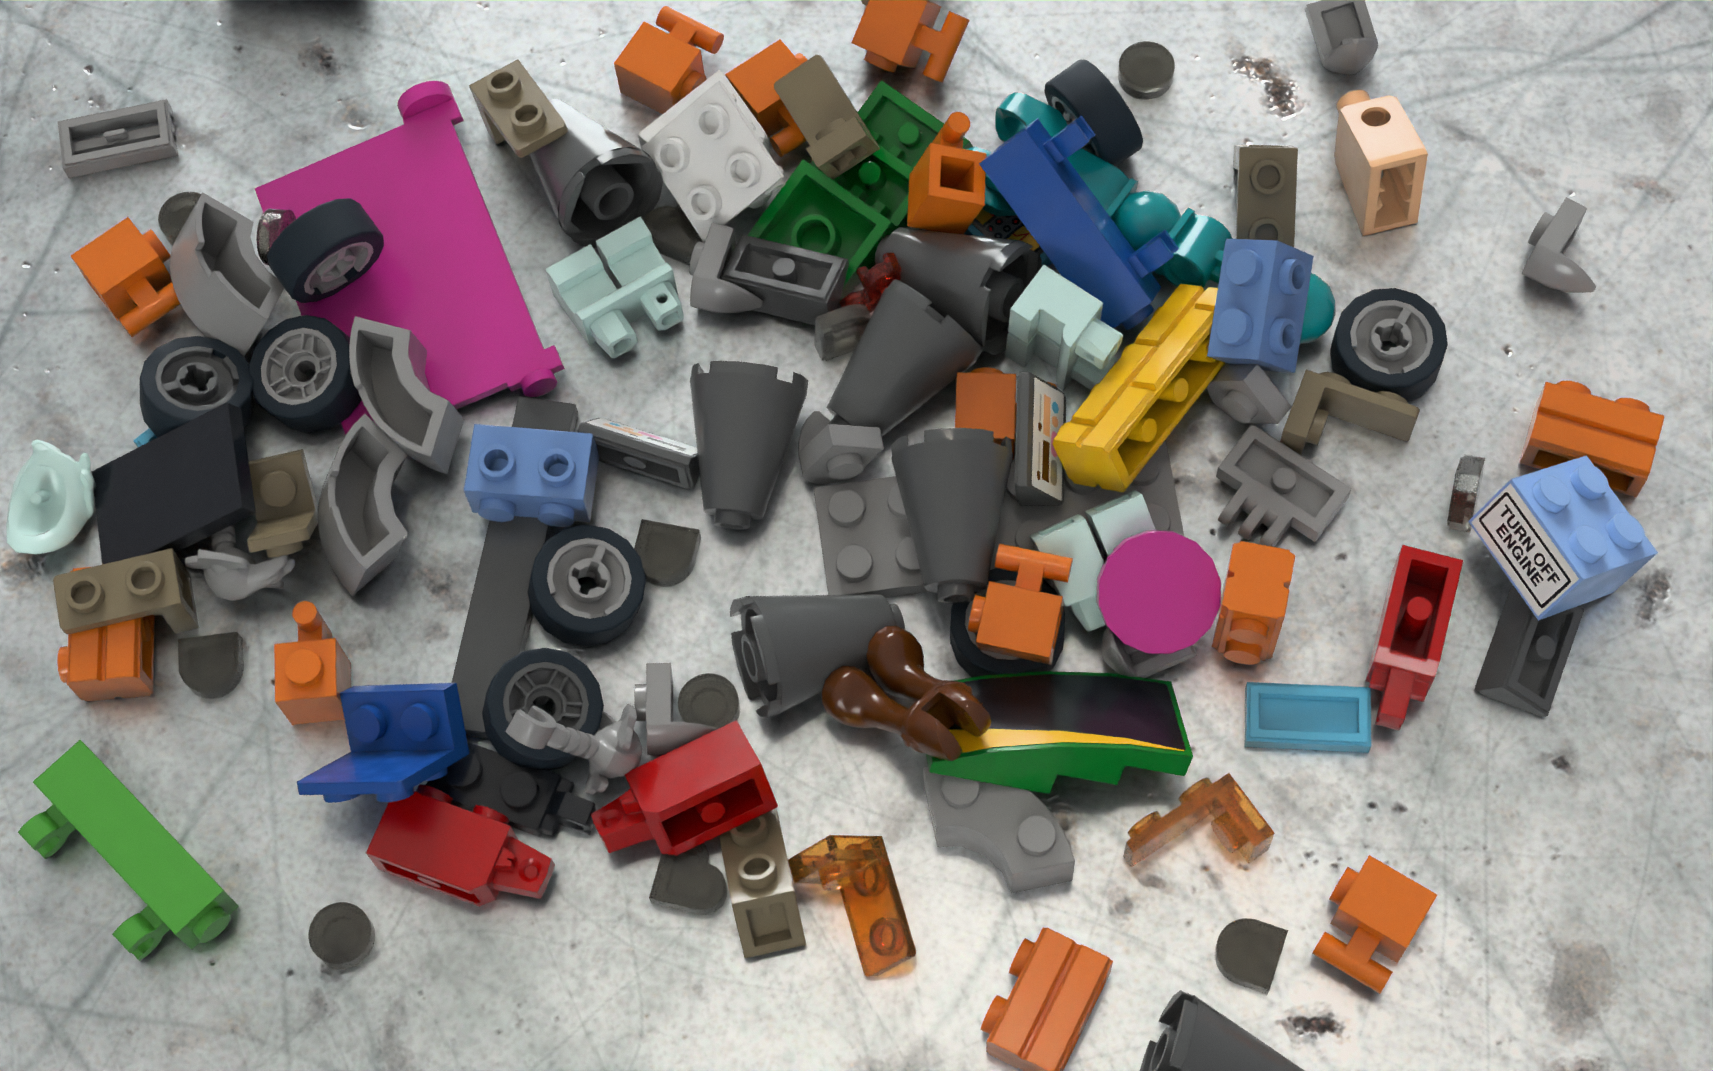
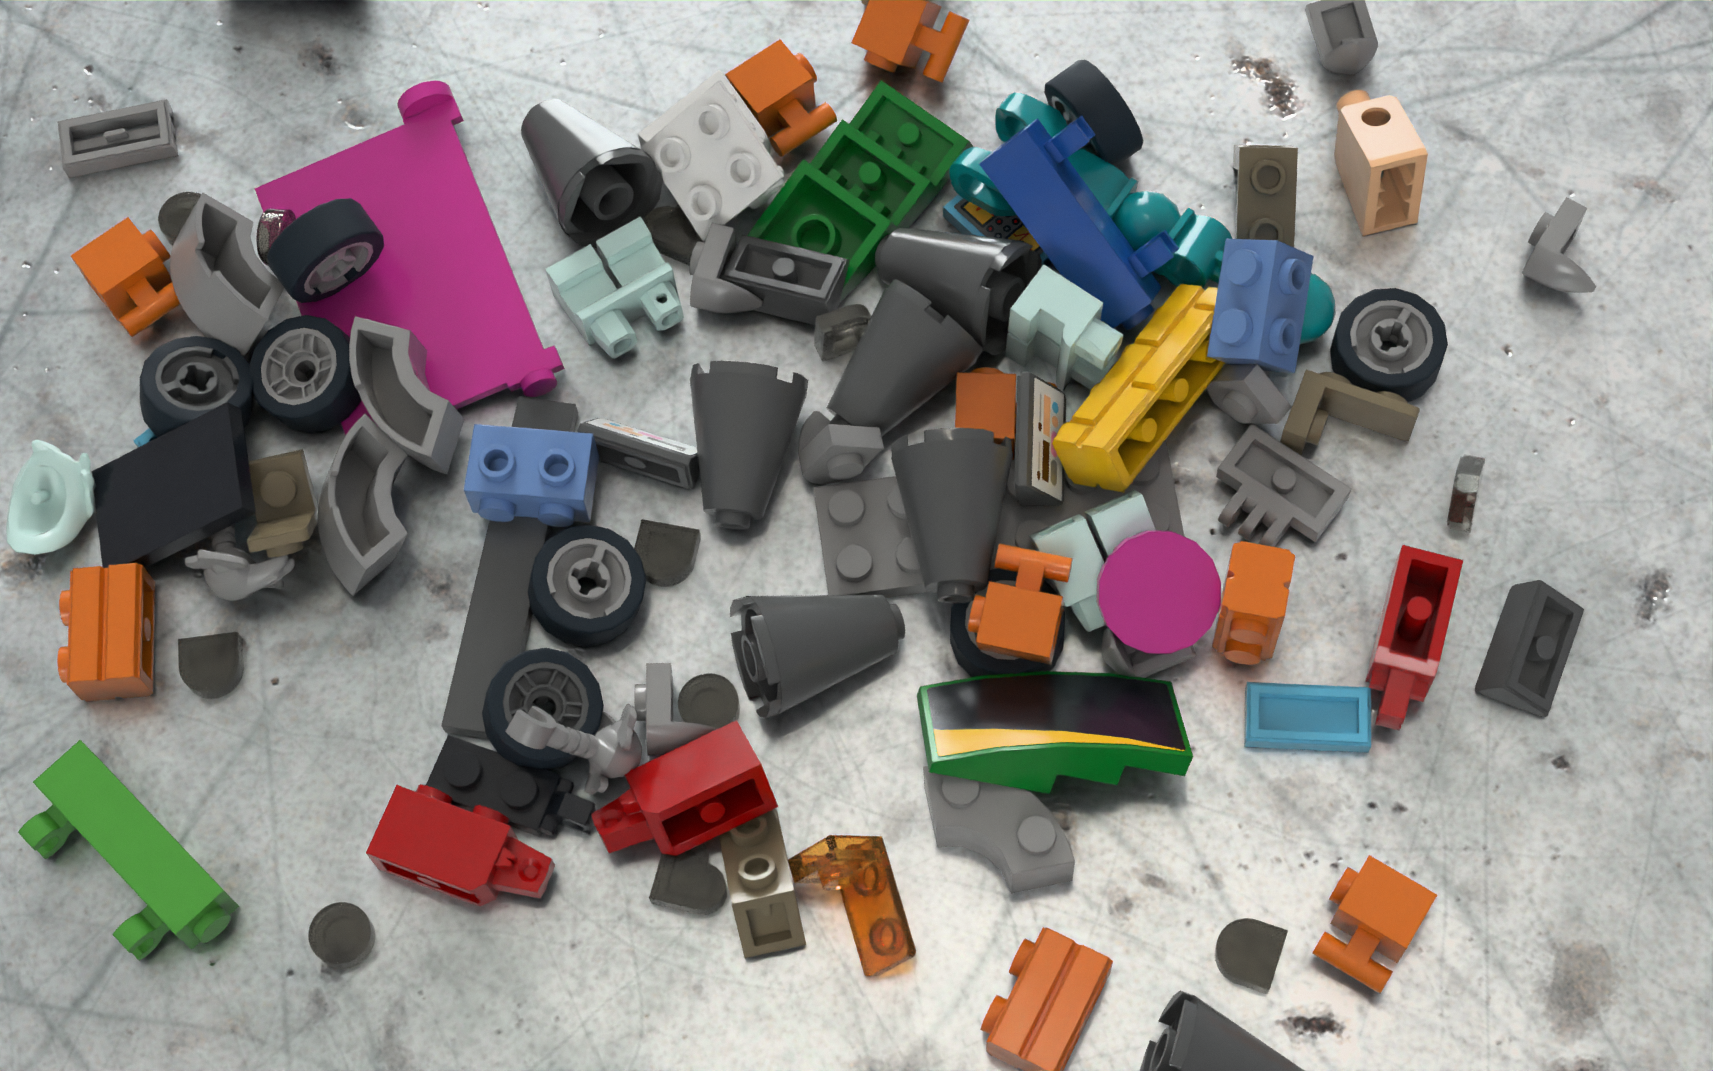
(127, 591): dark tan bracket -> none
(311, 671): orange brick -> none
(395, 742): blue bracket -> none
(517, 110): dark tan bracket -> none
(663, 66): orange brick -> none
(825, 117): dark tan bracket -> none
(874, 282): clear red piece -> none
(898, 667): reddish brown piece -> none
(947, 182): orange brick -> none
(1146, 70): clear smoke tile -> none
(1234, 823): clear orange bracket -> none
(1562, 536): light blue brick -> none
(1613, 434): orange brick -> none

